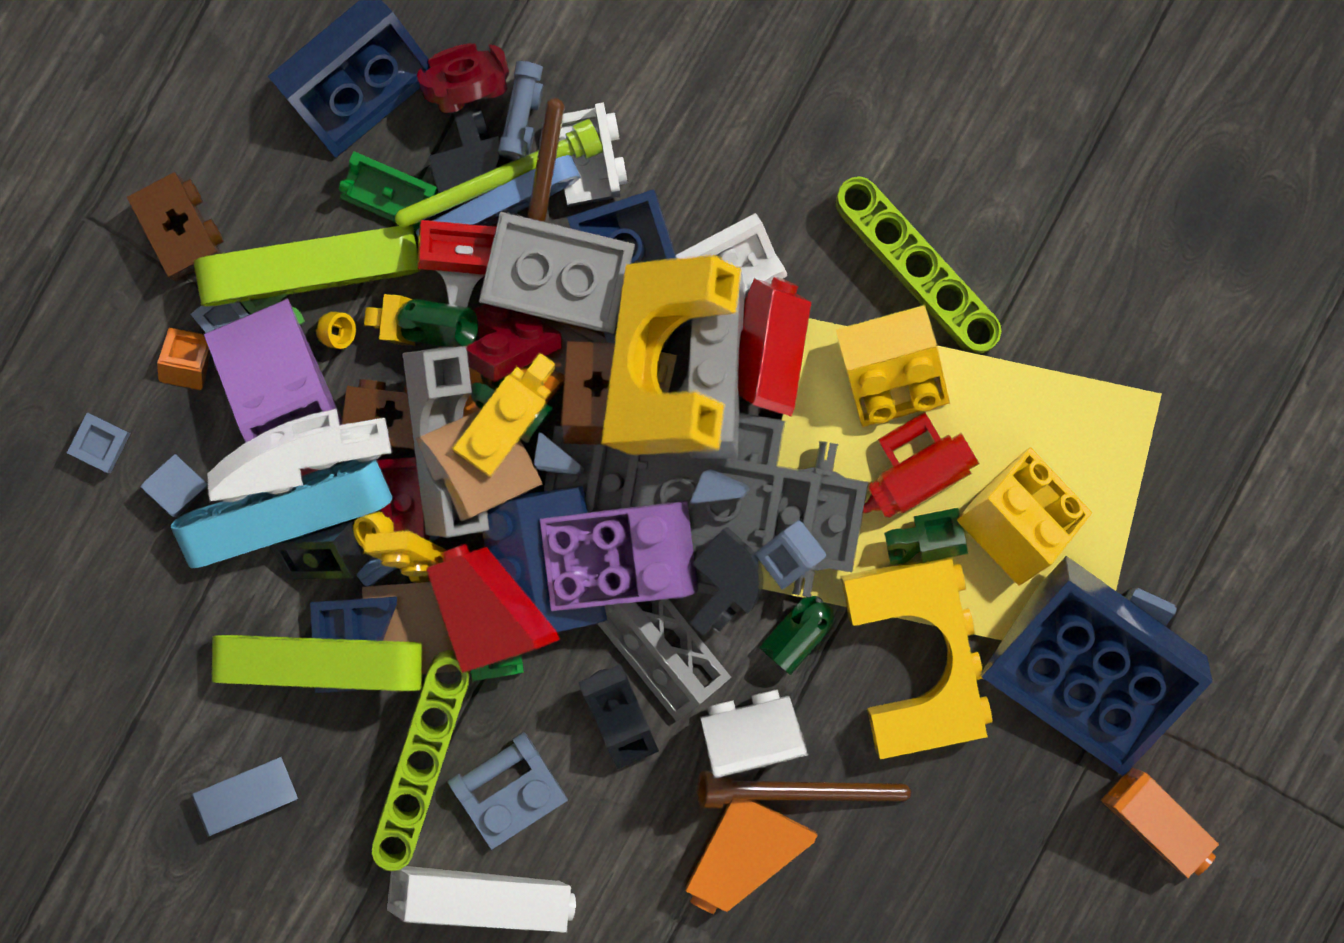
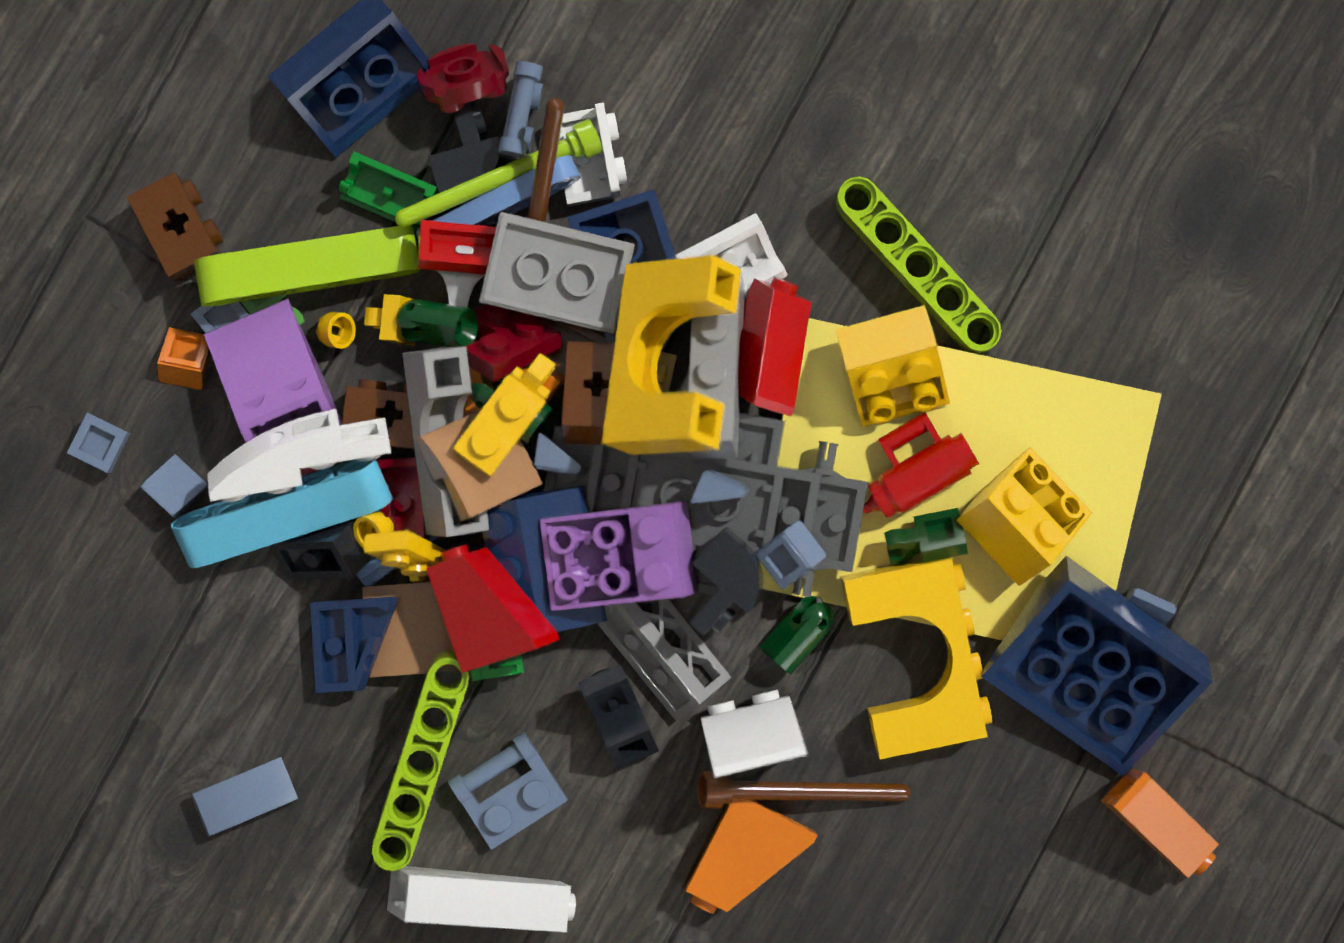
(317, 662): lime beam -> none

